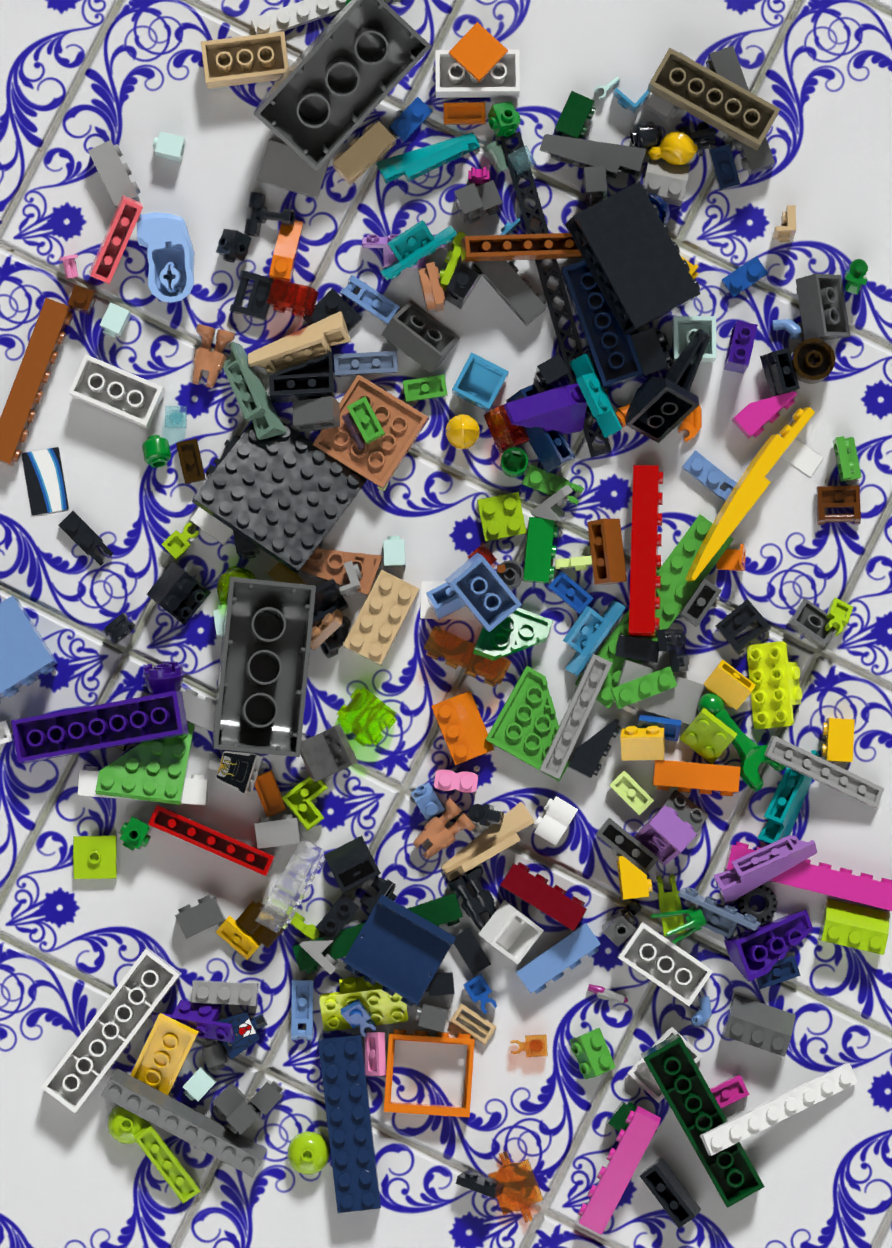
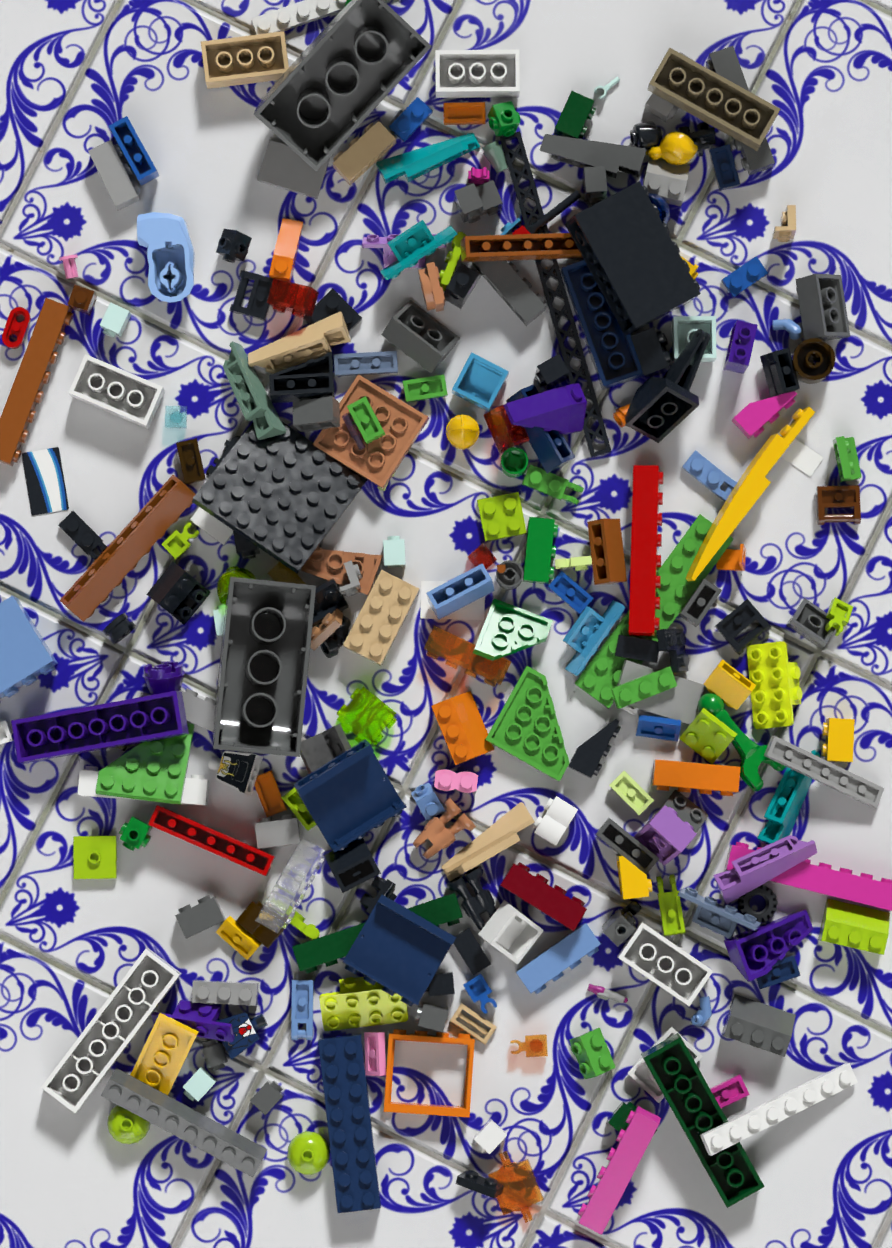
(16, 328): none -> red plate
(116, 239): coral brick -> none
(128, 548): none -> dark orange brick
(133, 150): none -> blue brick
(156, 451): green head -> none
(166, 1163): lime tile -> none
(169, 146): light aqua brick -> none
(209, 360): nougat piece -> none
(236, 1108): dark grey brick -> none
(260, 215): black bar -> none
(315, 950): light grey slope -> none
(337, 916): black bracket -> none
(349, 796): none -> dark blue panel
(358, 1015): blue plate -> none
(370, 300): medium blue plate -> none
(478, 52): orange tile -> none
(483, 592): medium blue brick -> none
(485, 815): black hips -> none
(489, 1137): none -> white brick
(521, 160): clear light blue plate -> none
(533, 228): none -> black piece
(551, 507): light grey slope -> none
(575, 716): light grey plate -> none
(595, 395): teal bracket -> none
(626, 103): dark azure bracket -> none
(642, 743): yellow brick -> none
(670, 1192): black brick -> none
(692, 424): orange piece -> none
(694, 922): green plant -> none
(856, 276): green hips -> none

